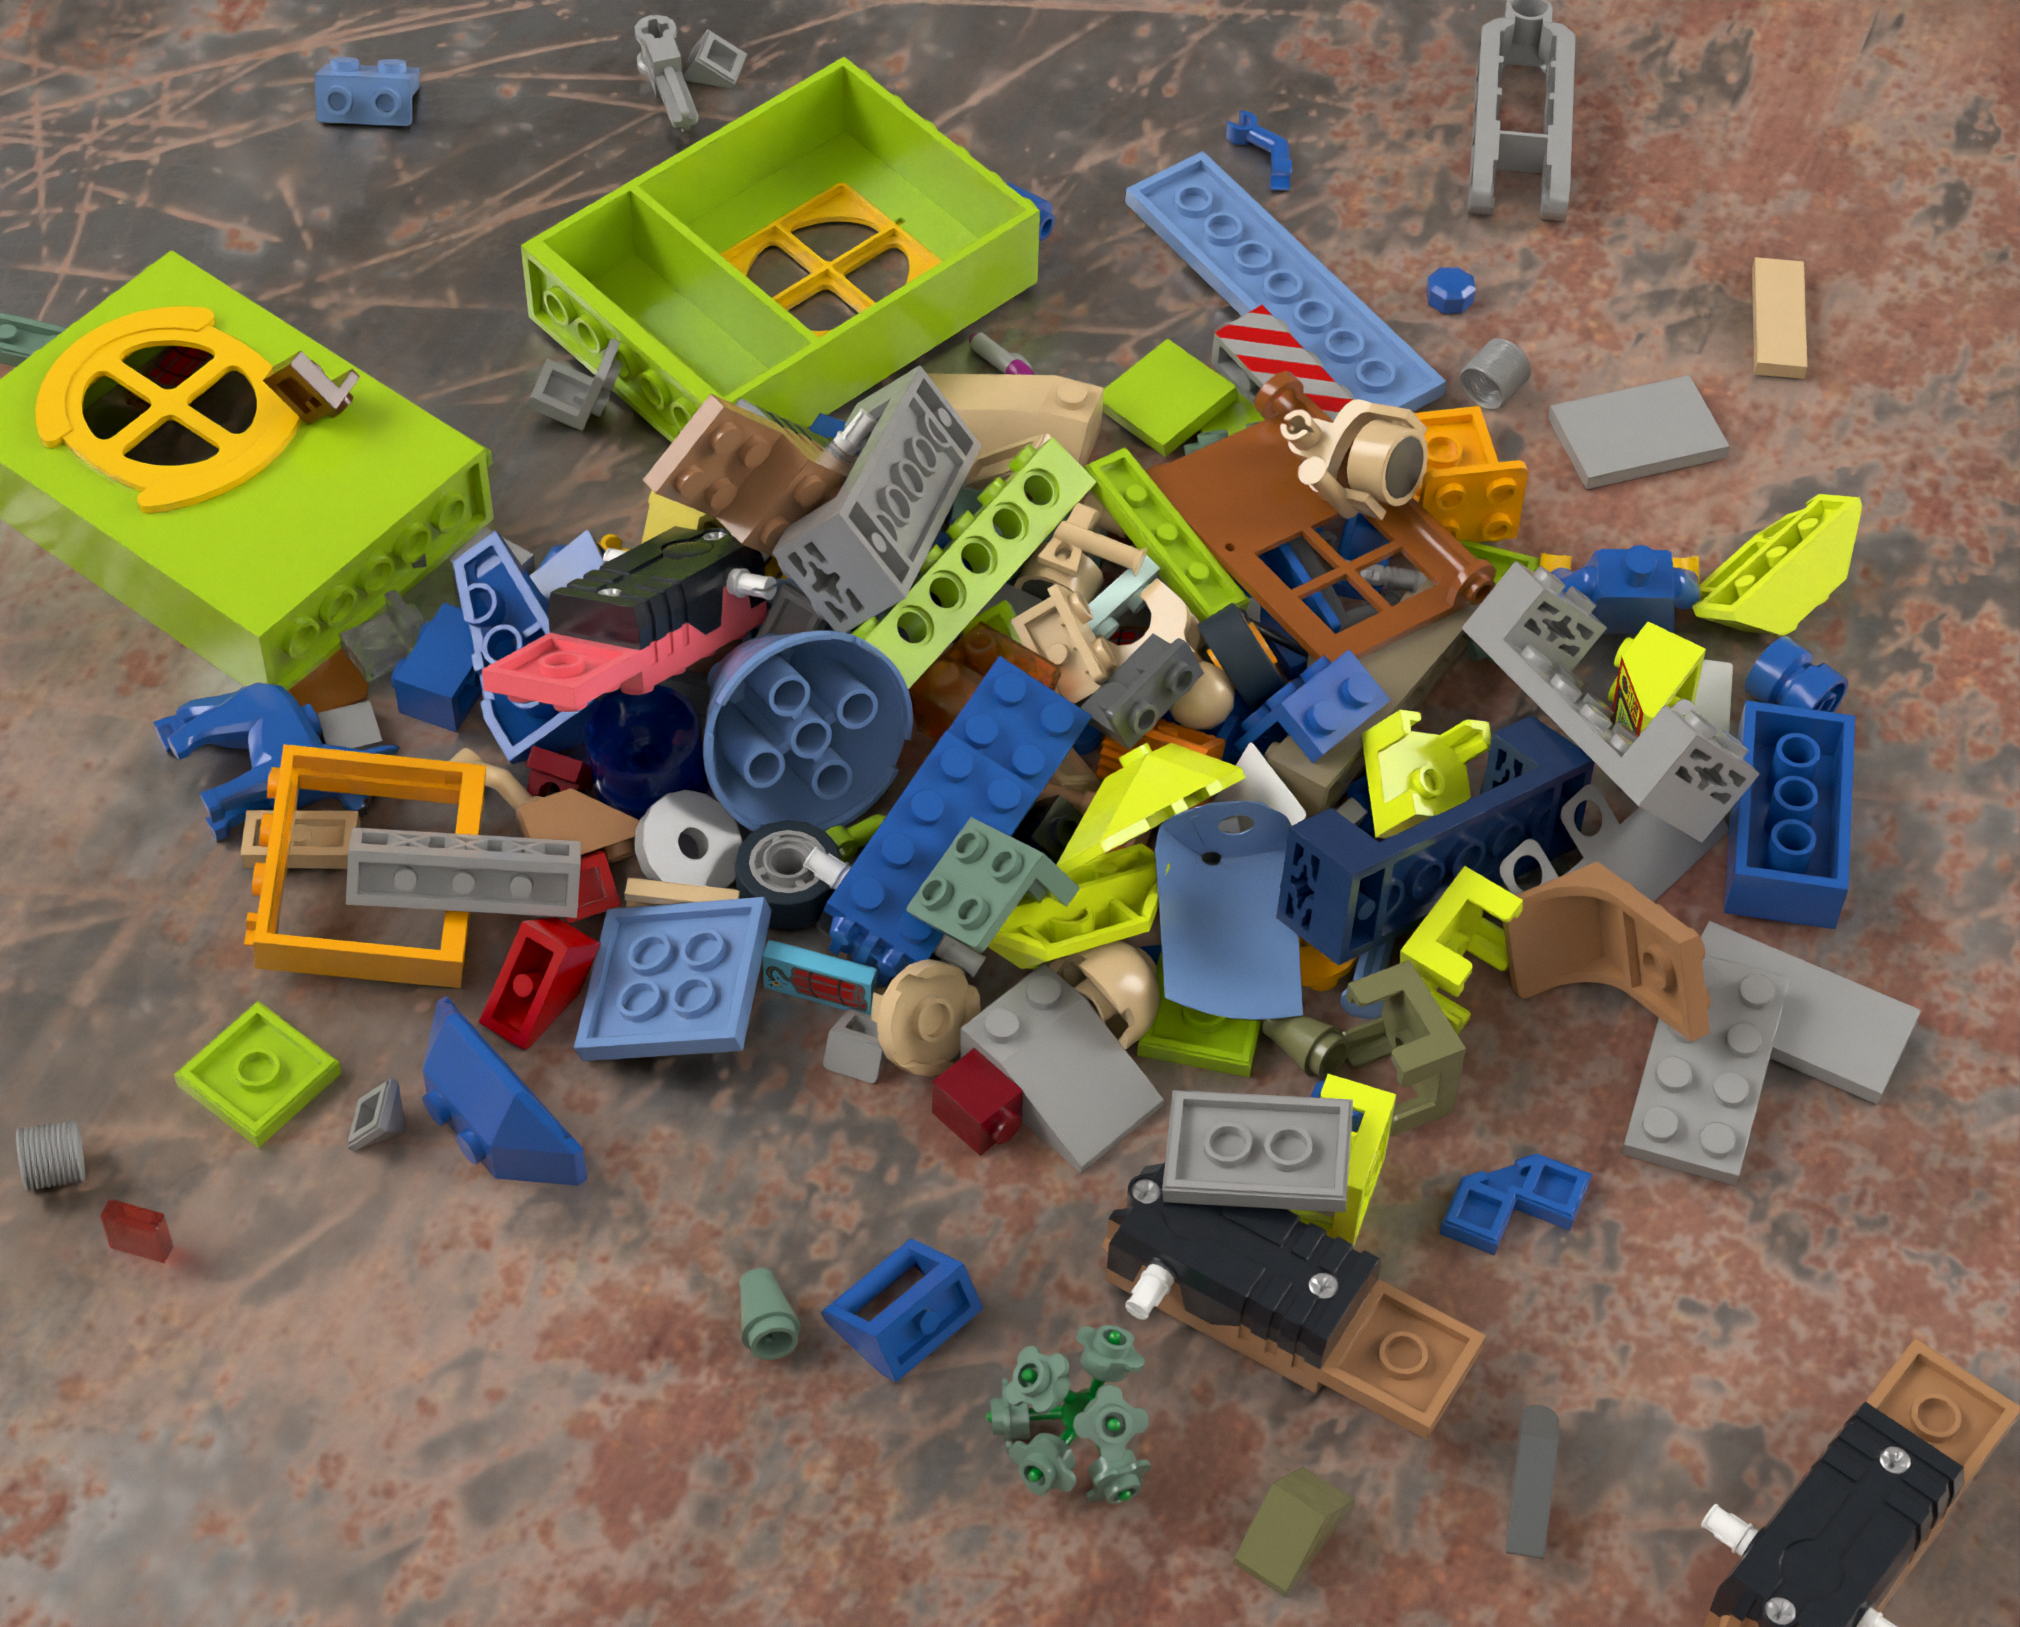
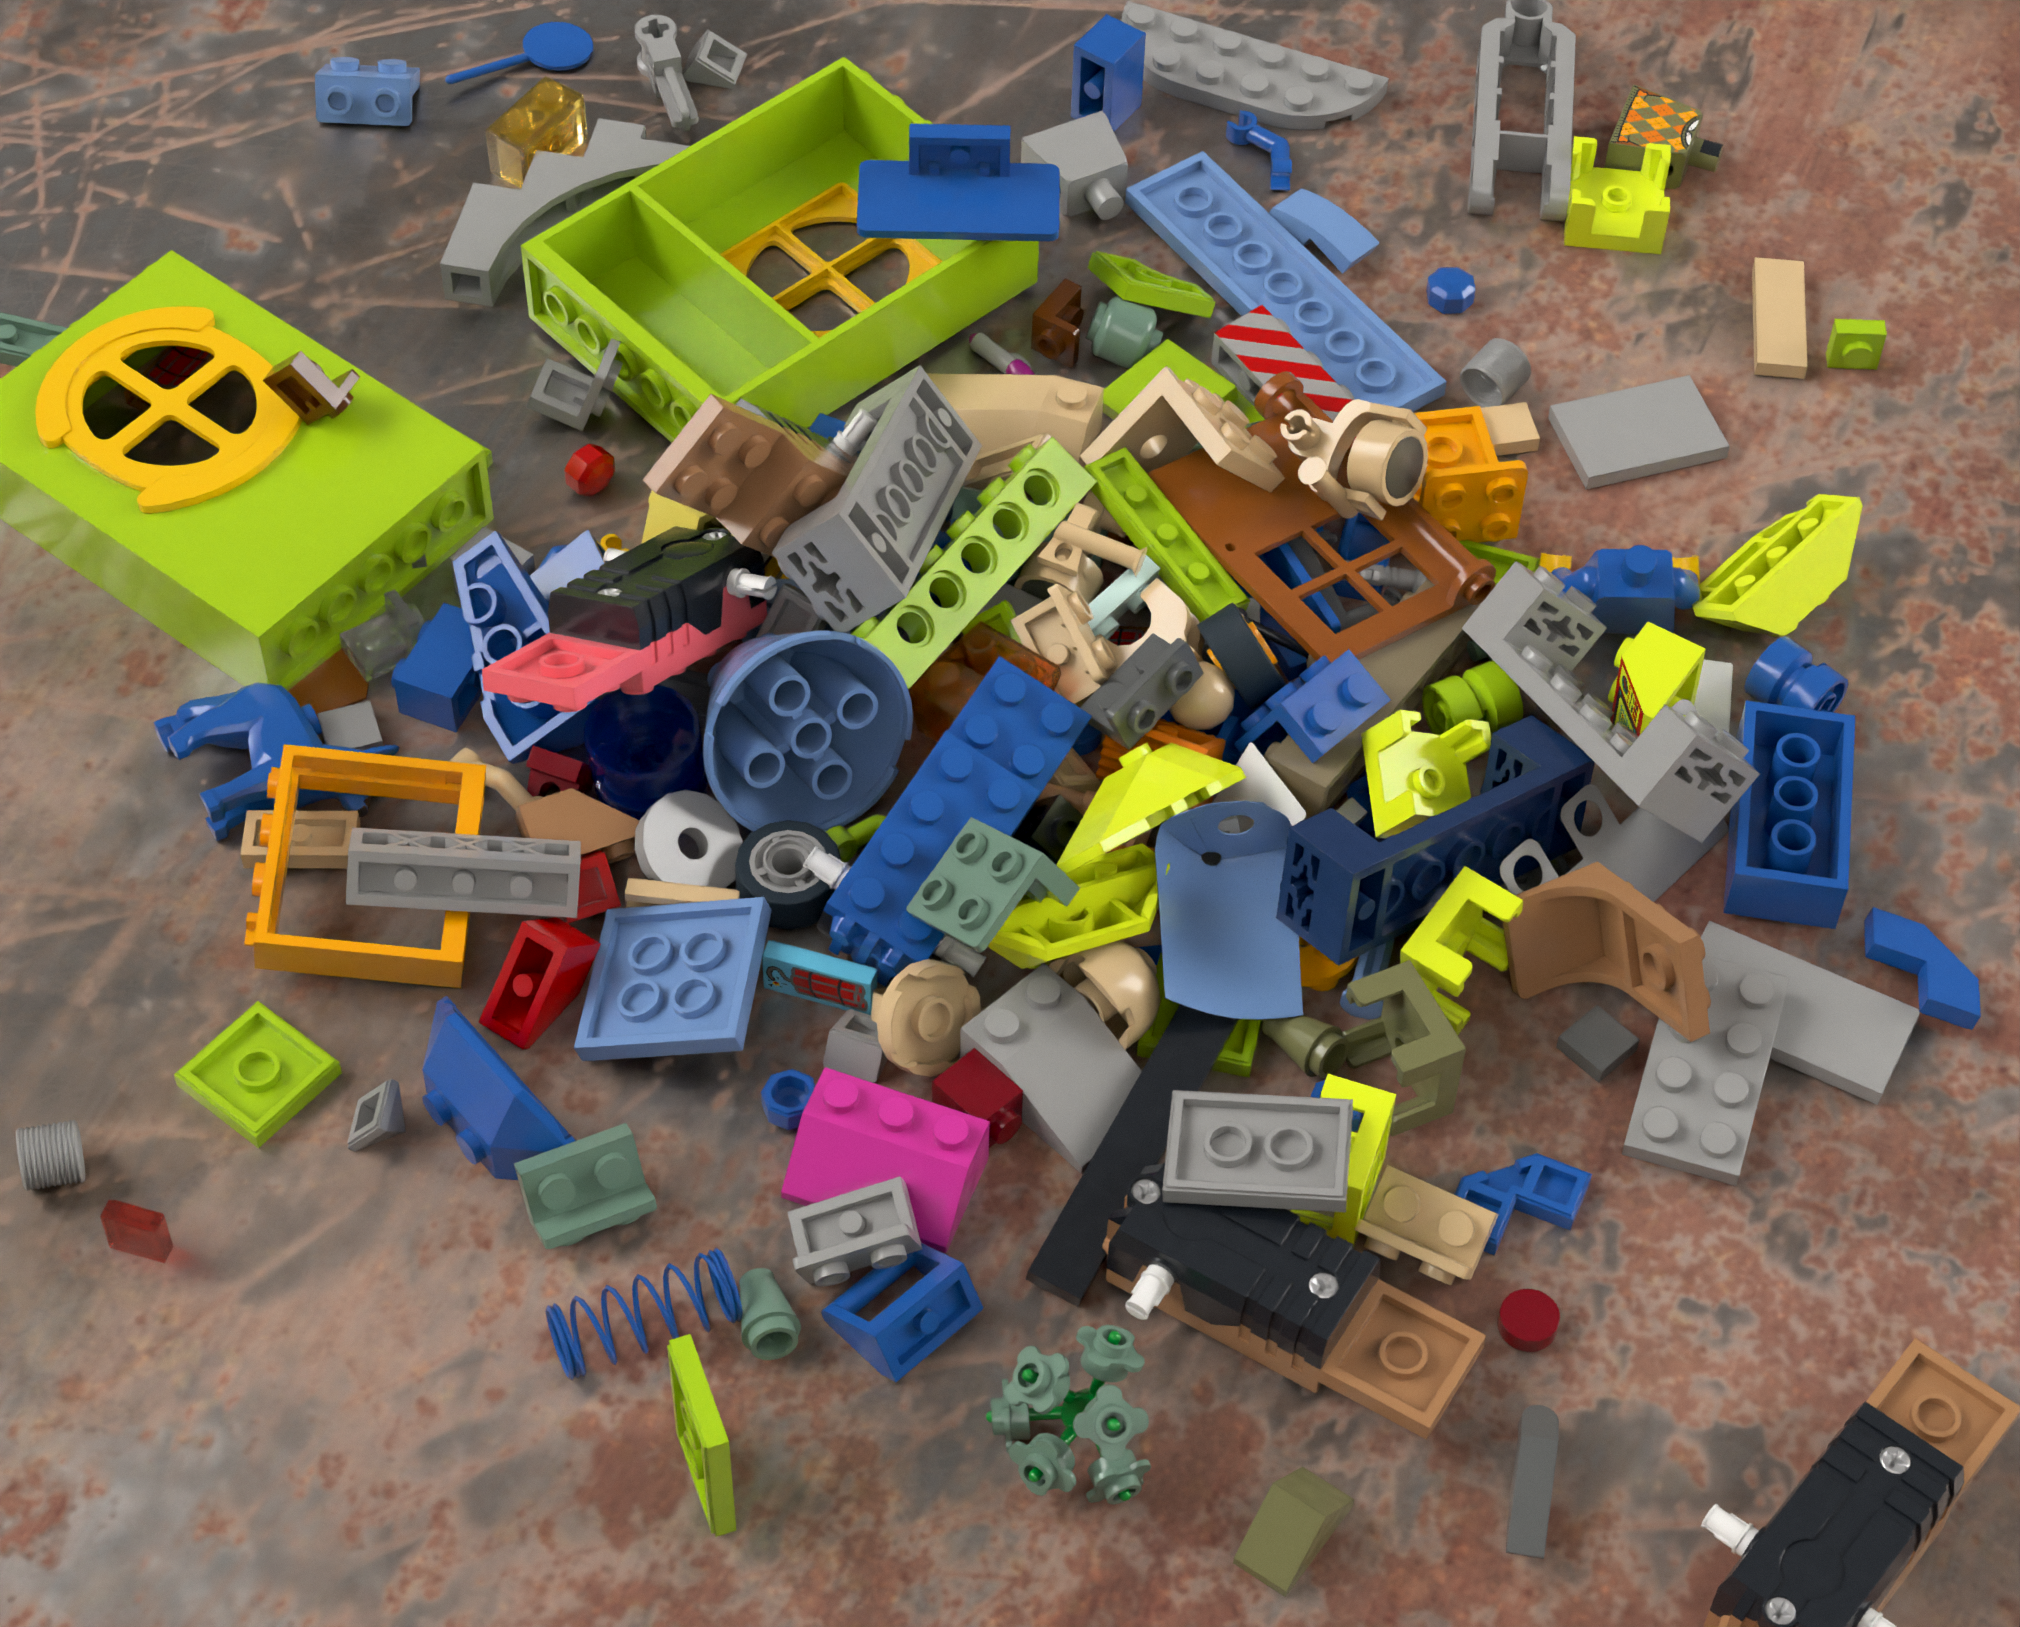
(544, 120): none -> clear yellow brick
(546, 45): none -> blue piece
(557, 185): none -> light grey arch
(570, 1351): none -> blue piece
(584, 1187): none -> sand green bracket
(589, 470): none -> red tile
(702, 1435): none -> lime tile
(786, 1097): none -> blue tile
(854, 1232): none -> light grey bracket
(870, 1134): none -> dark pink slope
(958, 189): none -> blue bracket
(1057, 324): none -> reddish brown bracket
(1089, 164): none -> light grey torso
(1108, 71): none -> blue brick
(1123, 332): none -> sand green head
(1134, 1140): none -> black tile
(1147, 286): none -> lime tile
(1177, 415): none -> tan bracket
(1249, 74): none -> light grey plate
(1327, 225): none -> medium blue slope
(1426, 1224): none -> tan bracket
(1480, 695): none -> lime wheel
(1511, 428): none -> tan tile
(1528, 1320): none -> dark red tile
(1597, 1043): none -> dark grey tile
(1616, 205): none -> neon yellow panel
(1661, 120): none -> olive torso
(1856, 344): none -> lime plate
(1944, 983): none -> blue tile

